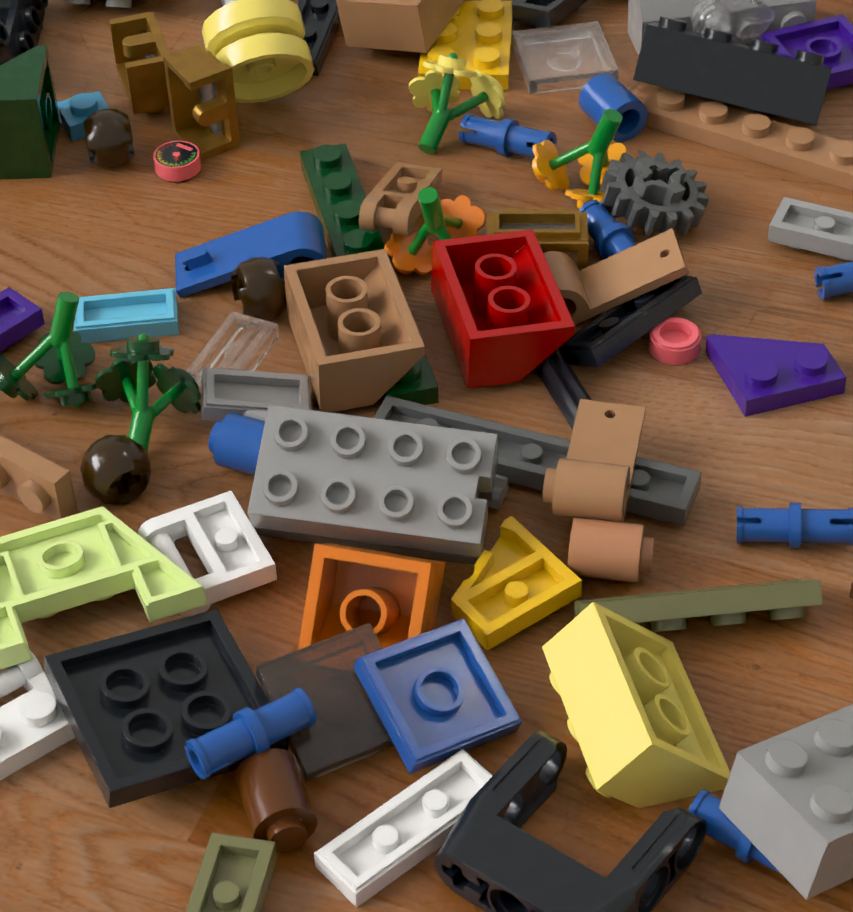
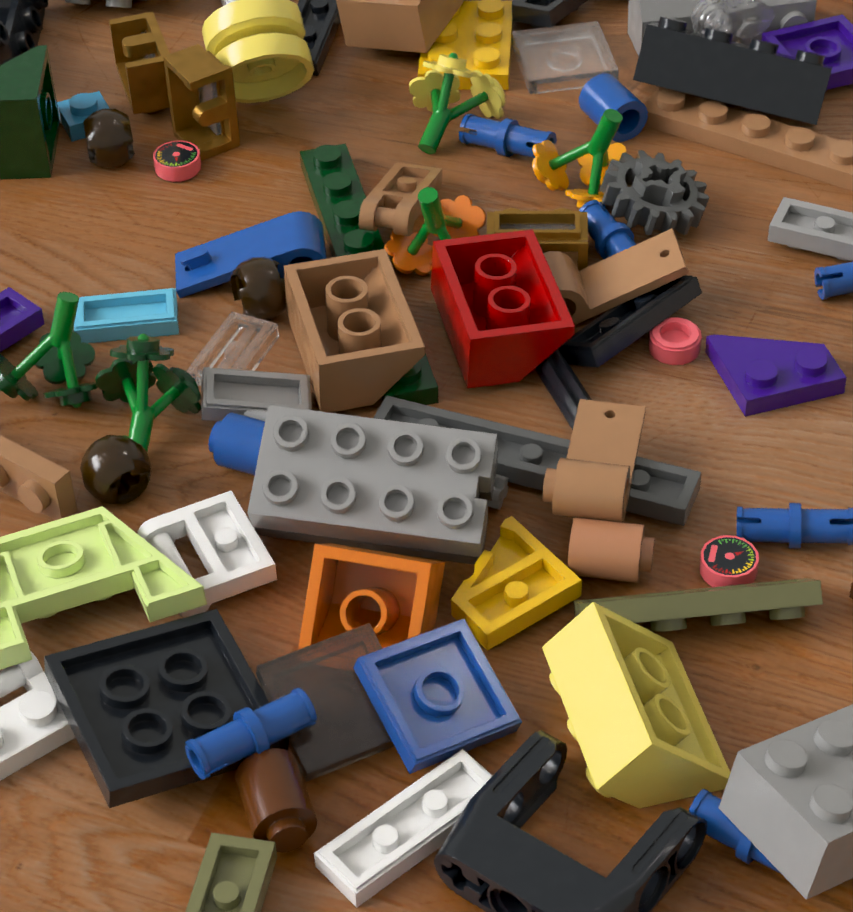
(728, 561): none -> tile

